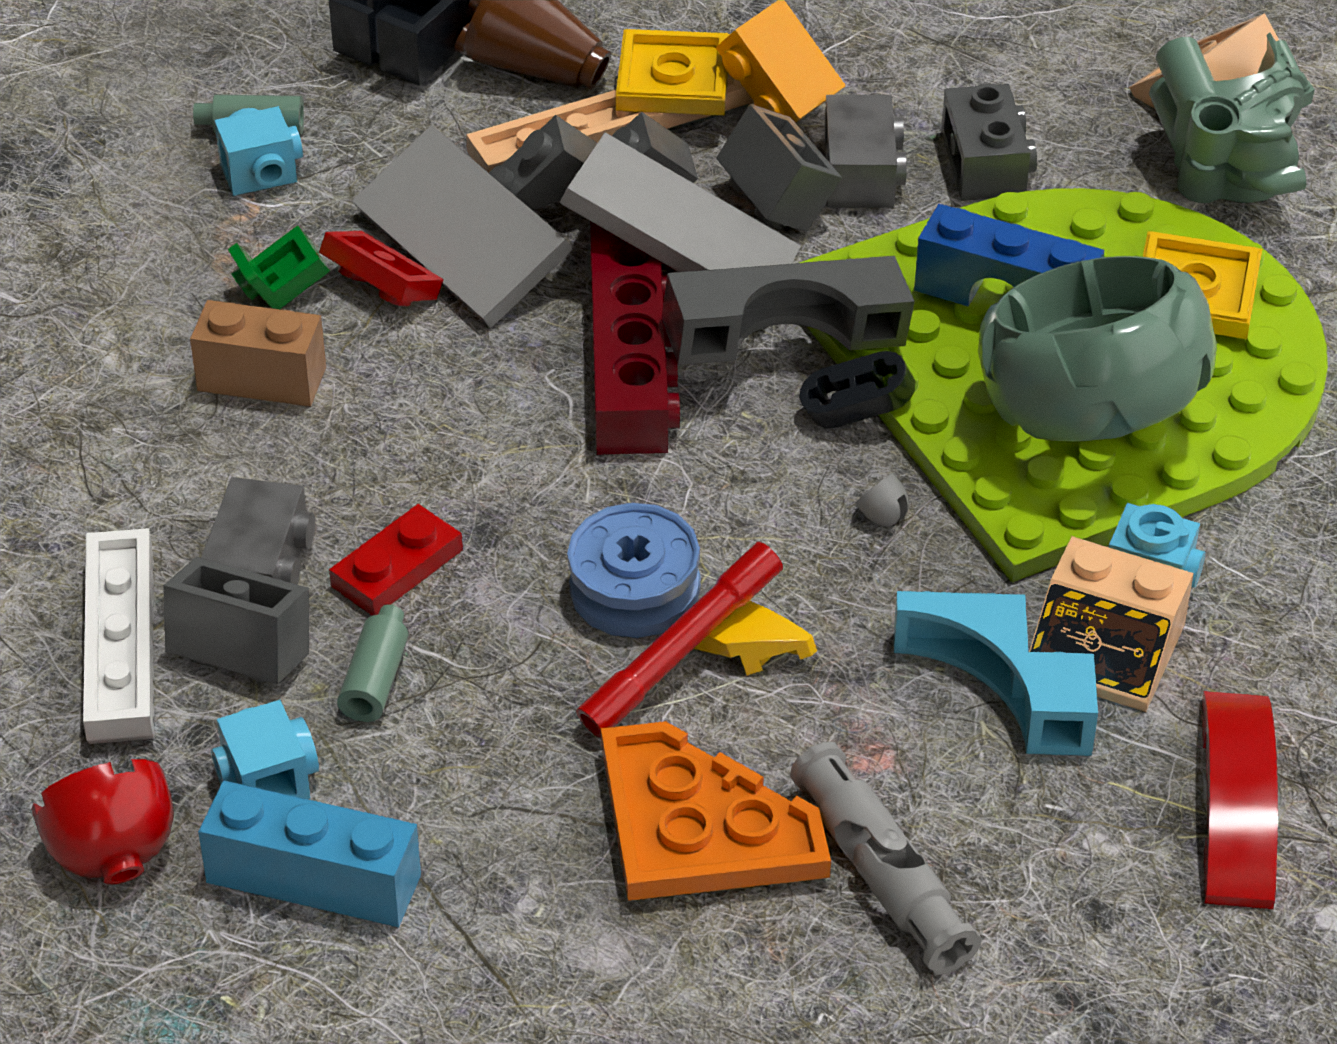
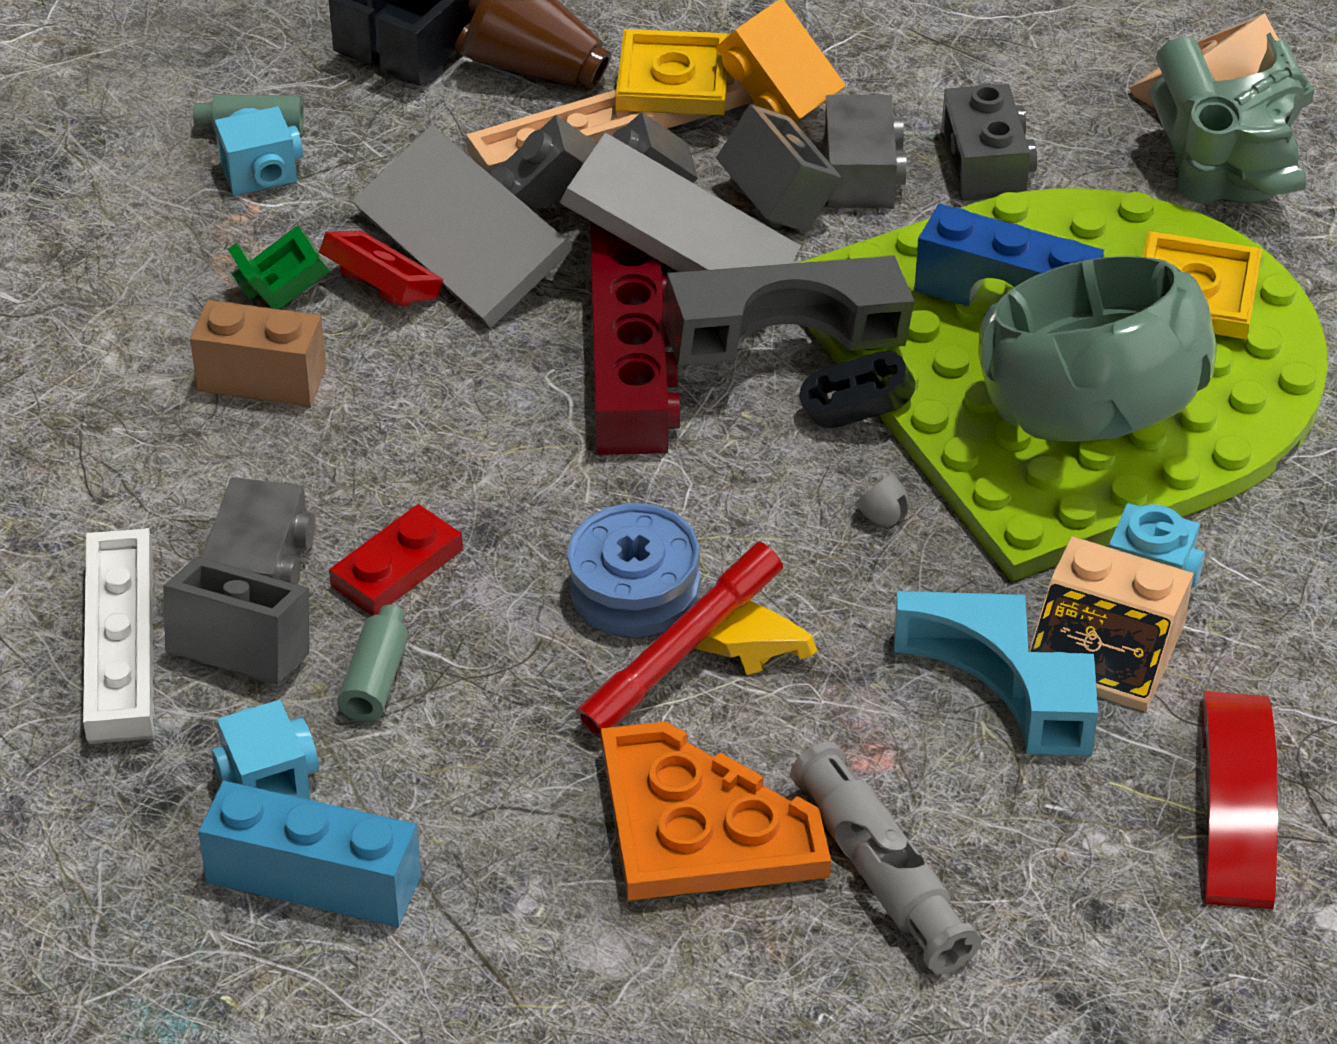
(106, 820): red cylinder -> none

